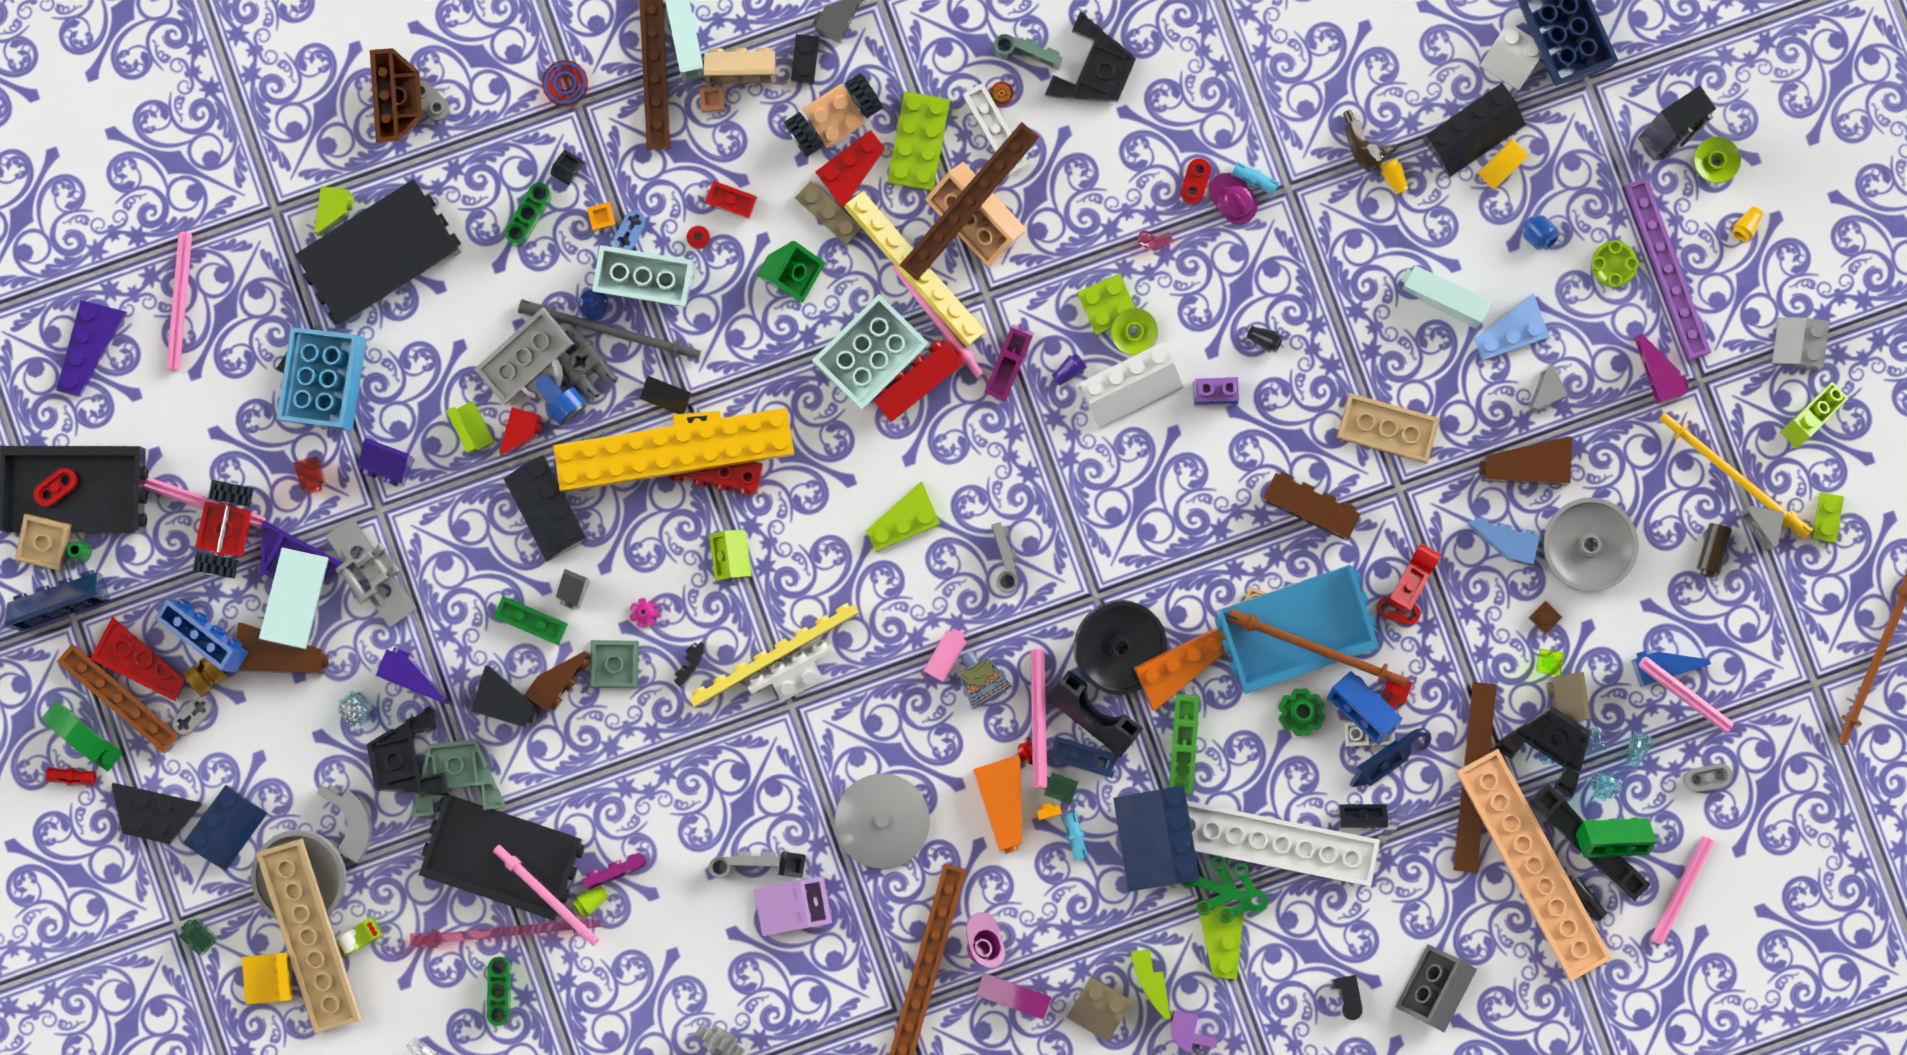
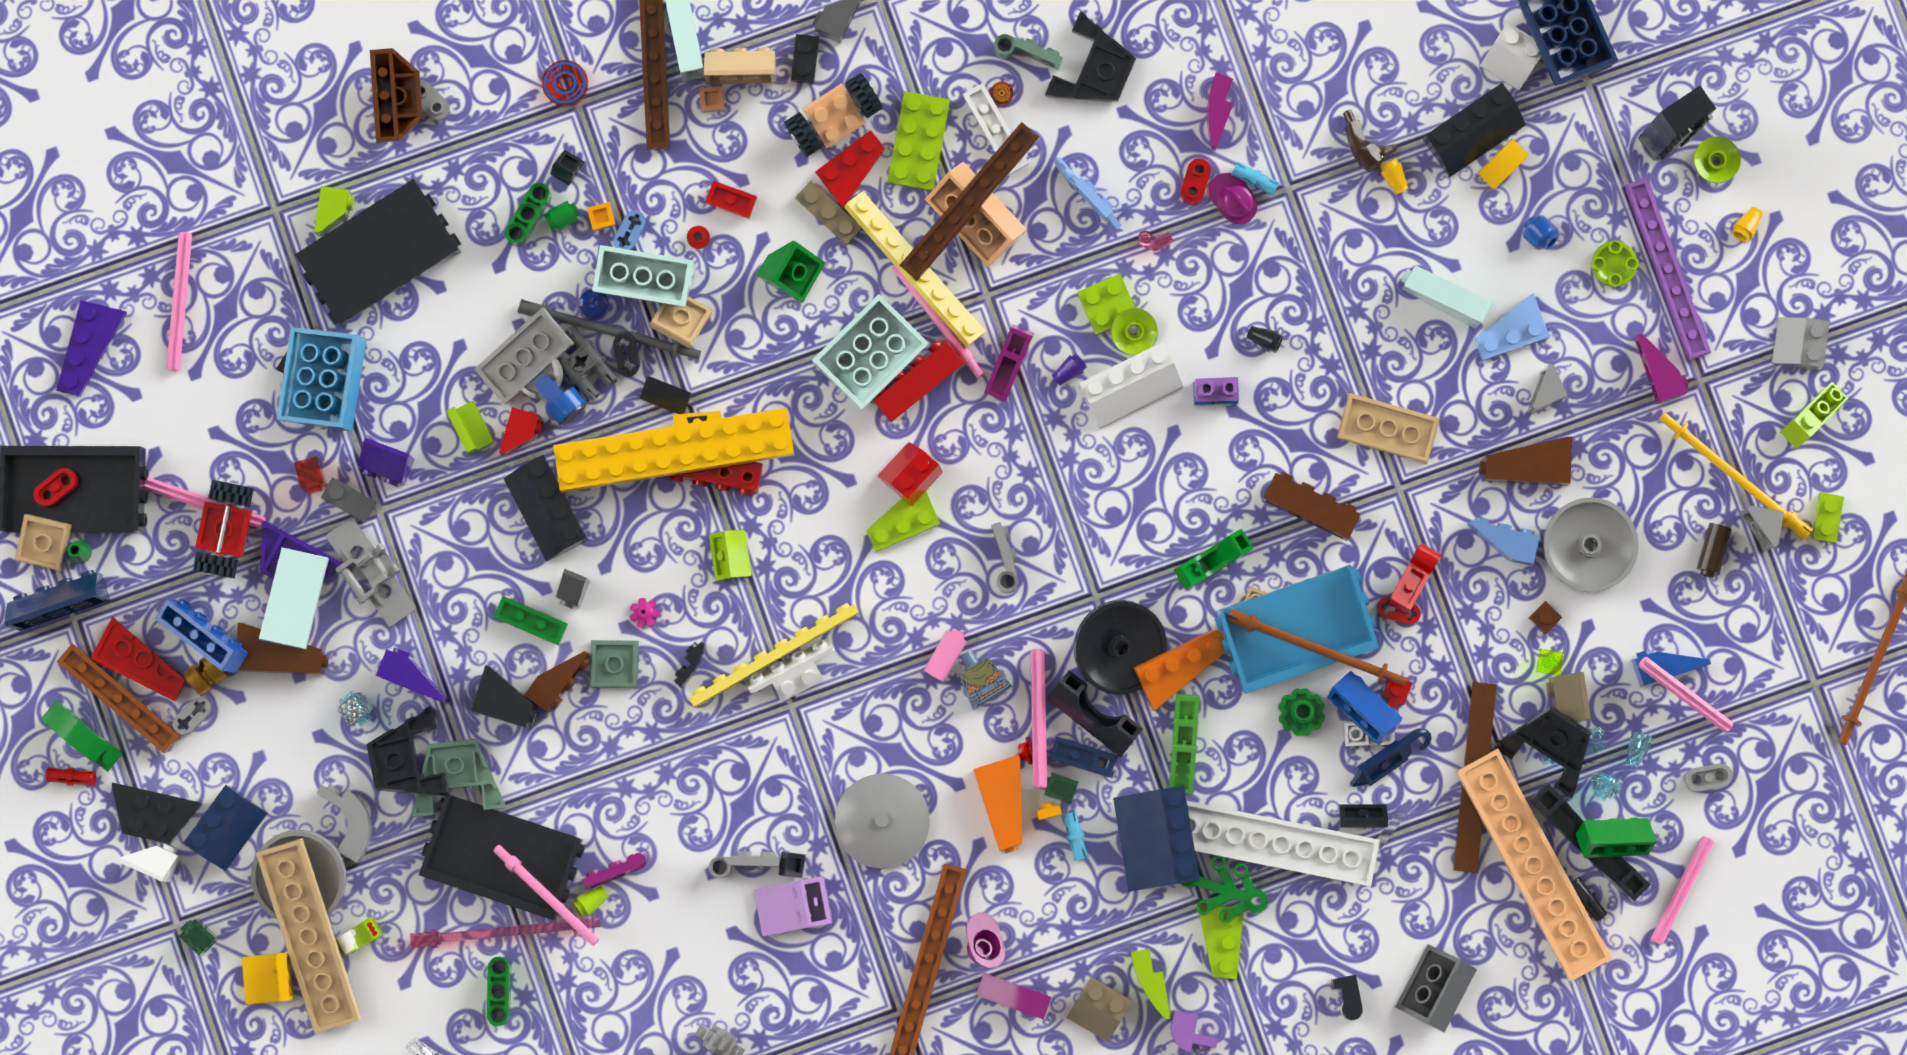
(155, 862): none -> white slope
(348, 500): none -> dark grey slope
(562, 216): none -> green brick
(632, 353): none -> black beam
(680, 322): none -> tan tile
(910, 473): none -> red slope
(1087, 191): none -> light blue plate
(1213, 559): none -> green arch
(1218, 108): none -> magenta slope

